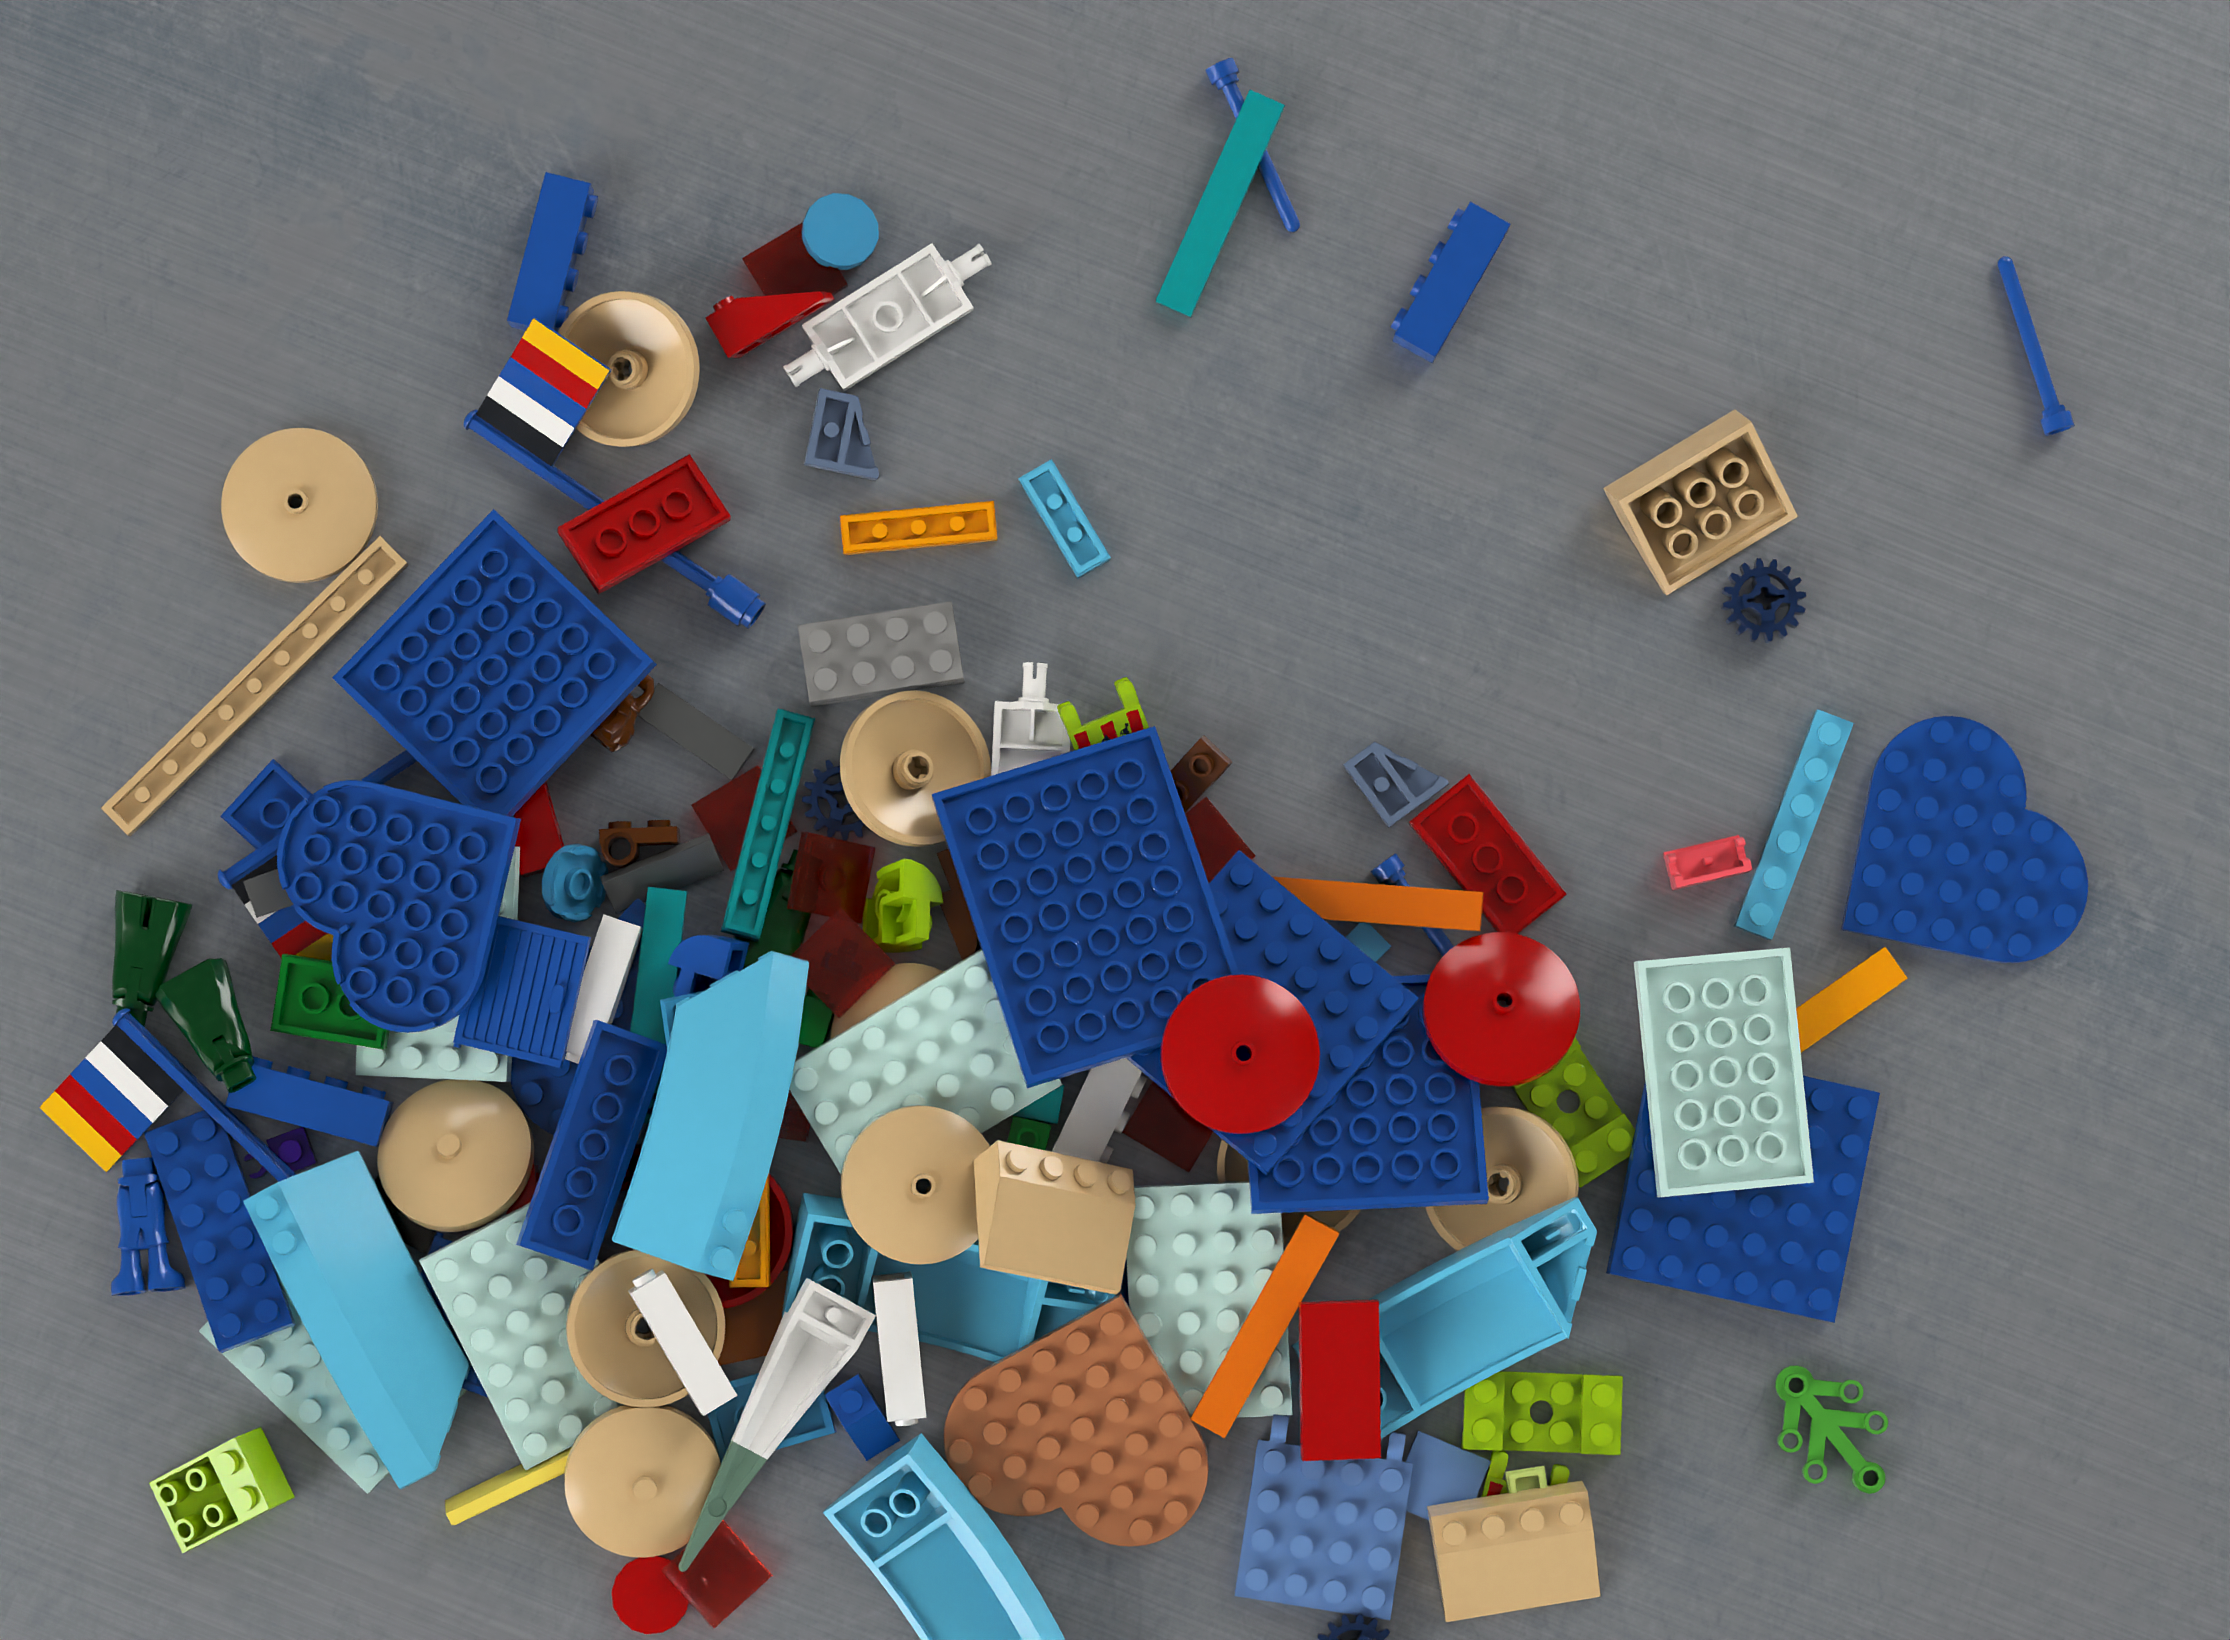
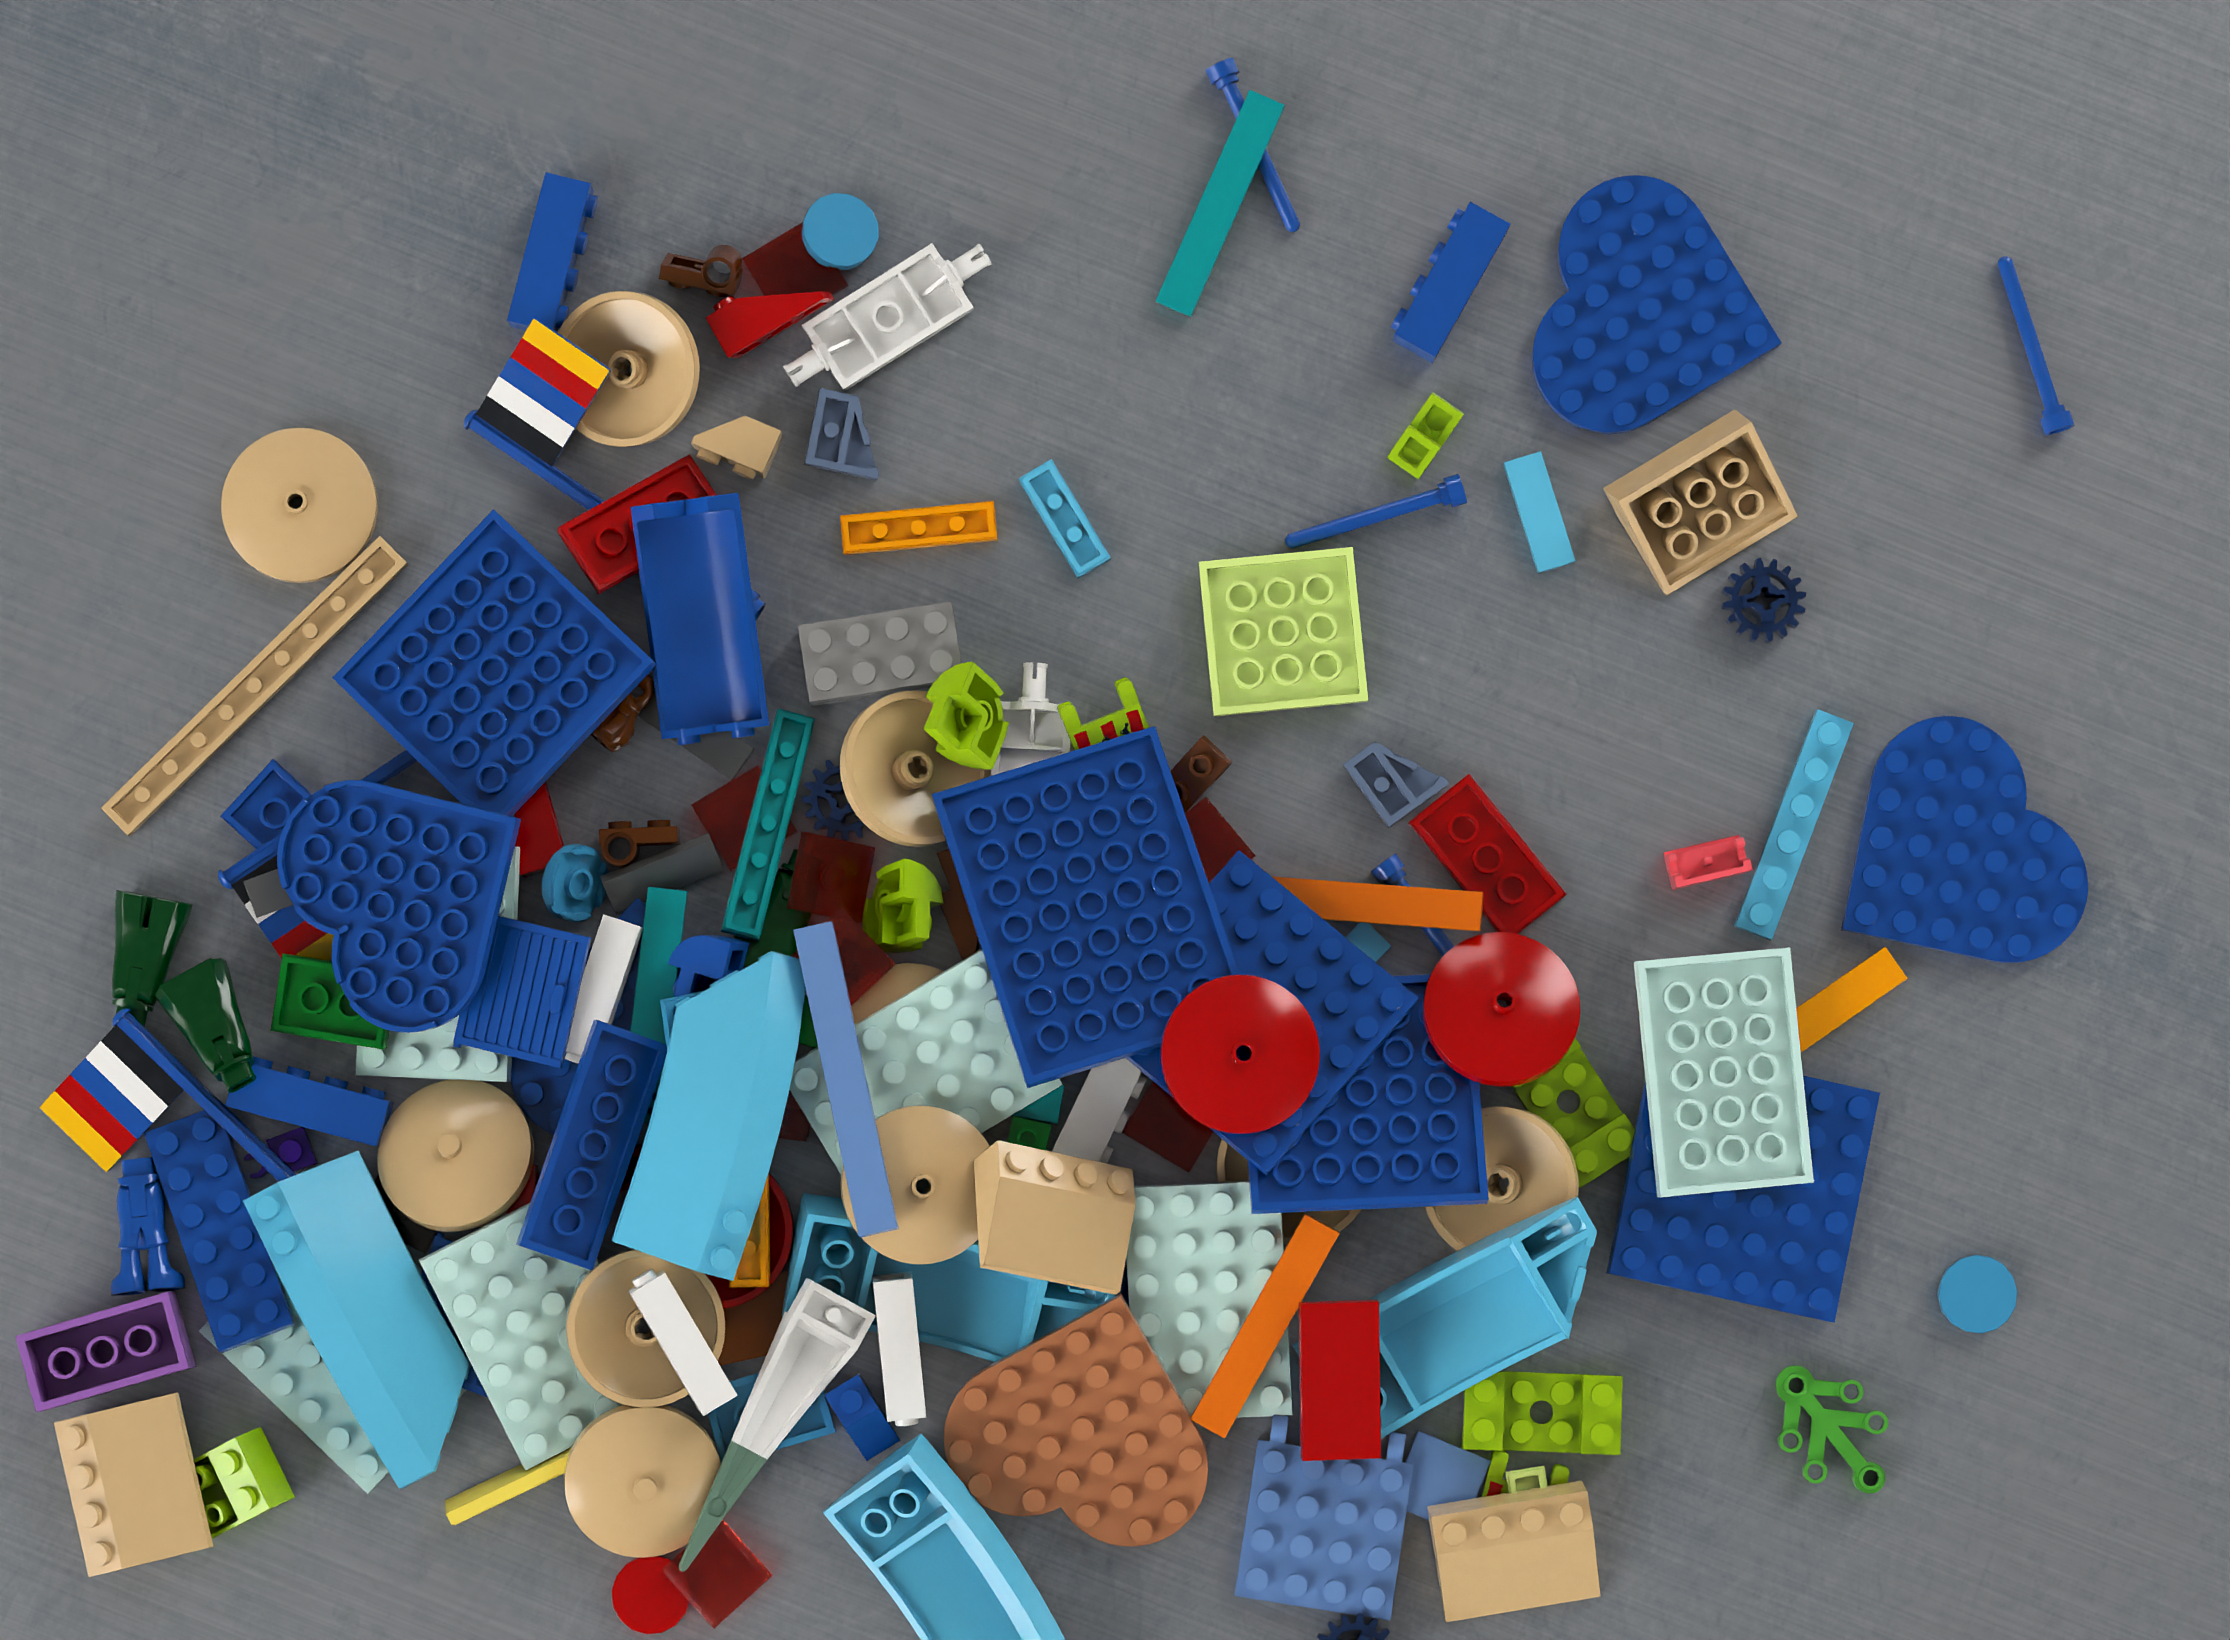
(105, 1351): none -> medium lavender brick
(133, 1484): none -> tan slope
(688, 271): none -> reddish brown plate
(700, 617): none -> blue cylinder
(741, 443): none -> tan slope
(846, 1079): none -> medium blue tile
(967, 716): none -> lime brick
(1283, 631): none -> yellowish green plate
(1425, 435): none -> lime slope
(1448, 492): none -> blue piece
(1539, 512): none -> medium azure tile
(1646, 309): none -> blue plate
(1977, 1294): none -> dark azure tile

